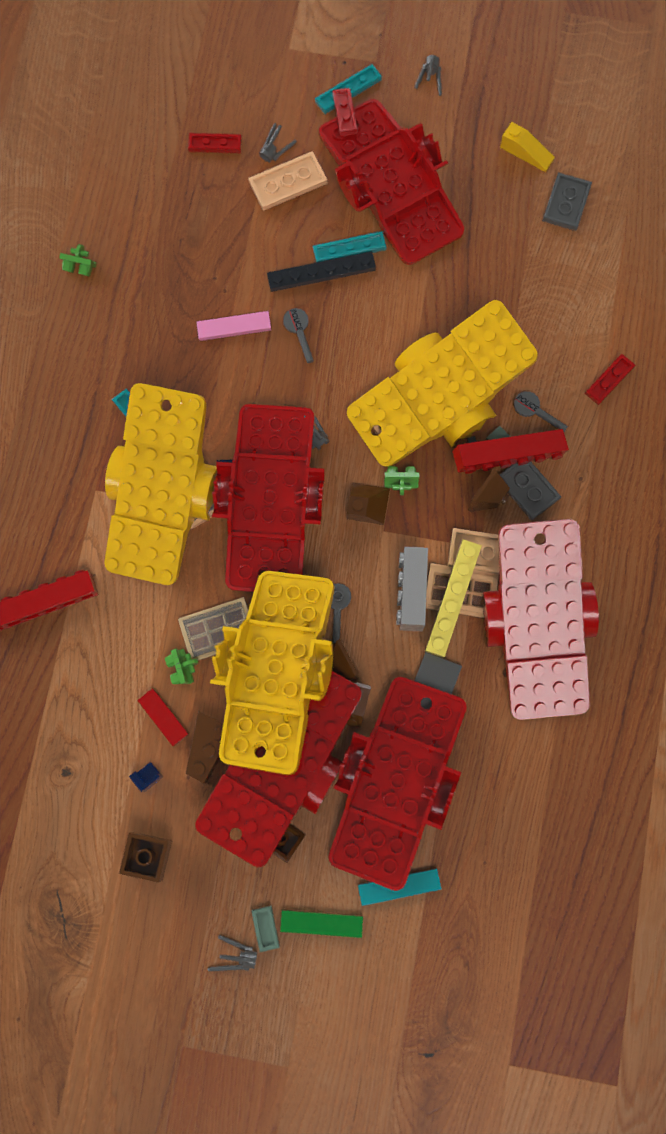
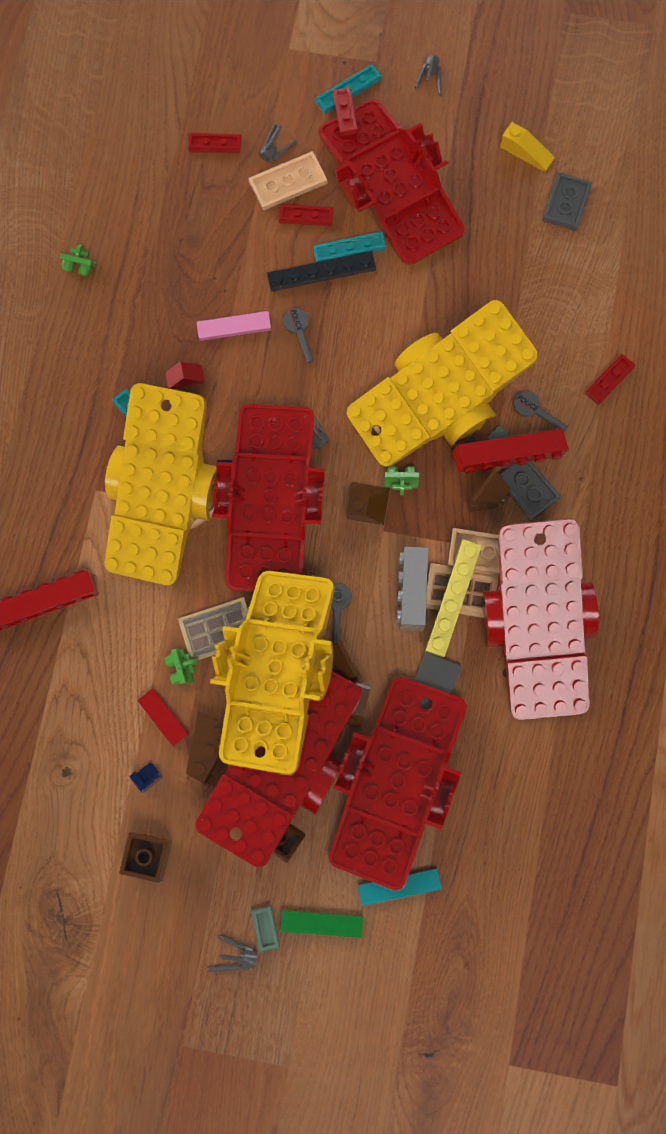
(184, 375): none -> red slope
(306, 215): none -> red tile

